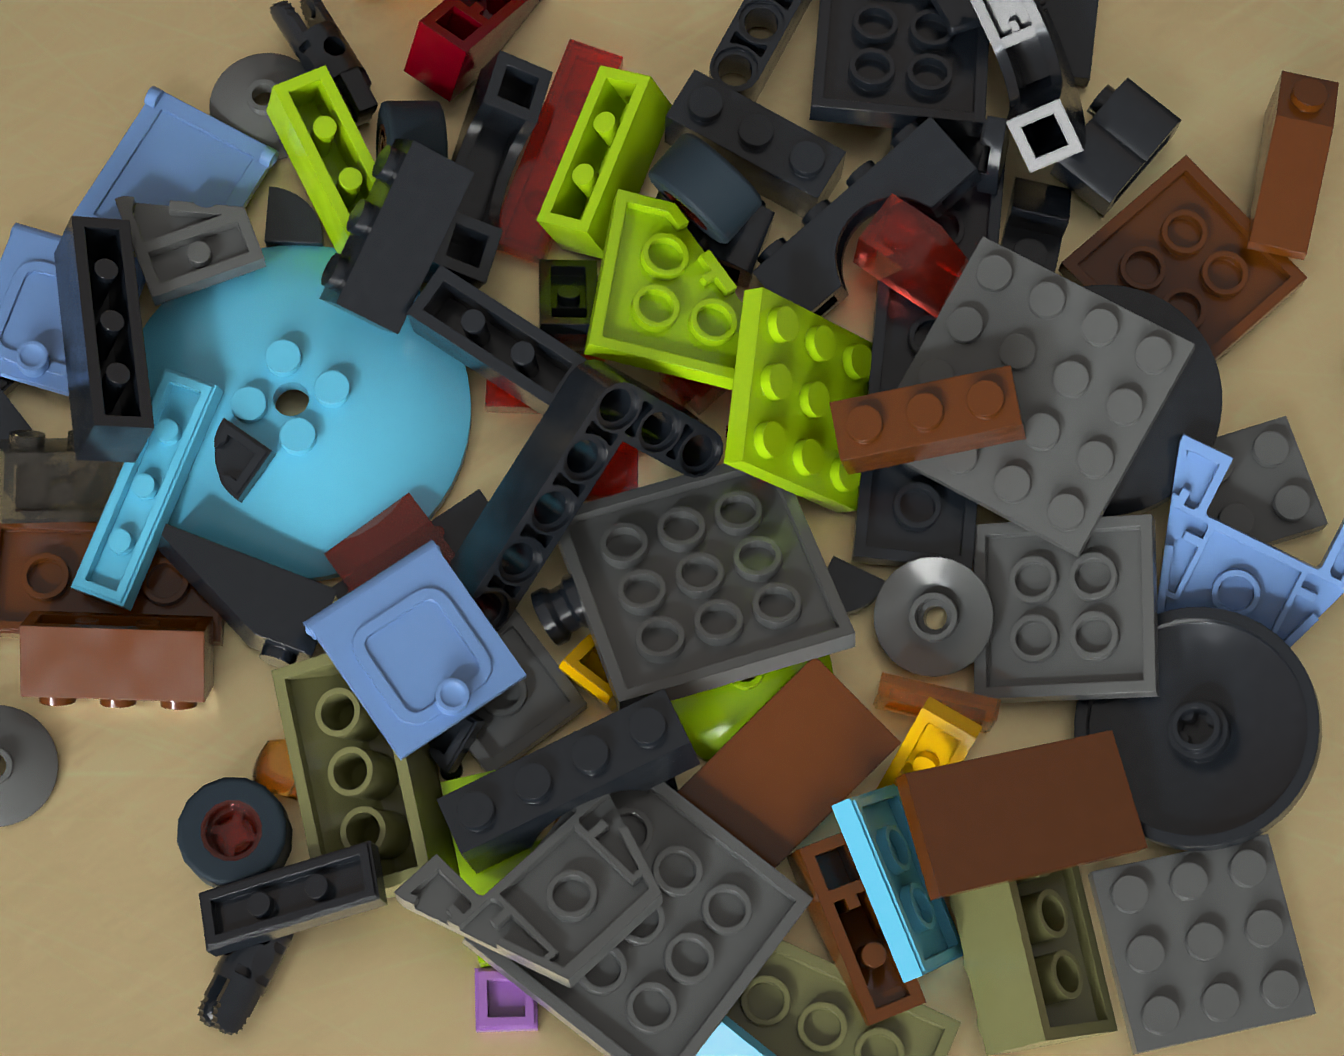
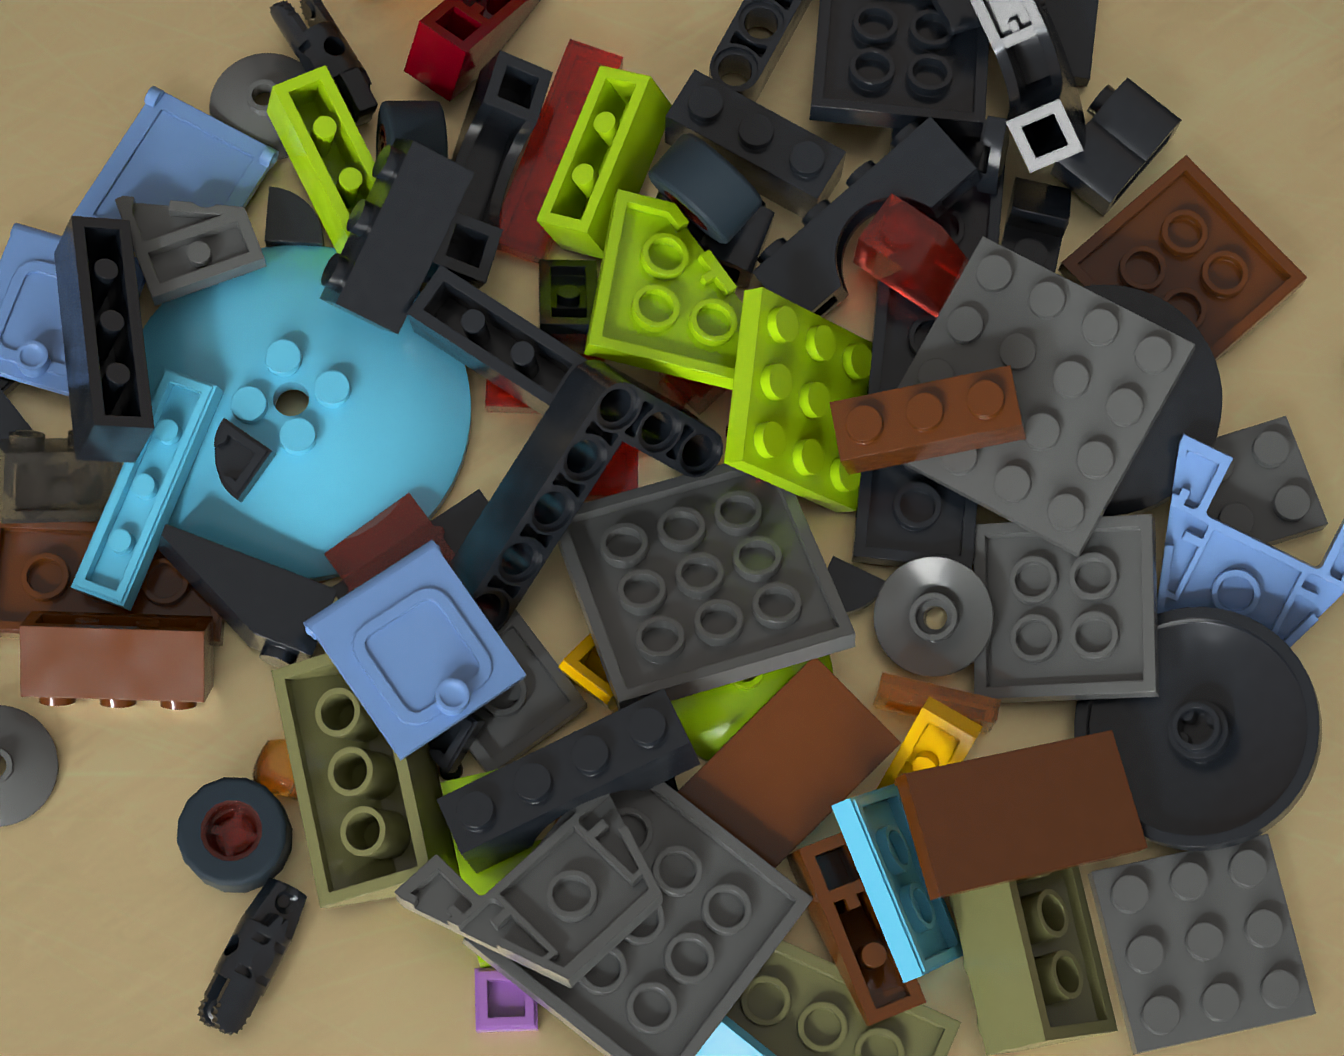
(292, 898): black tile -> none
(559, 610): black wheel -> none
(1292, 164): reddish brown slope -> none

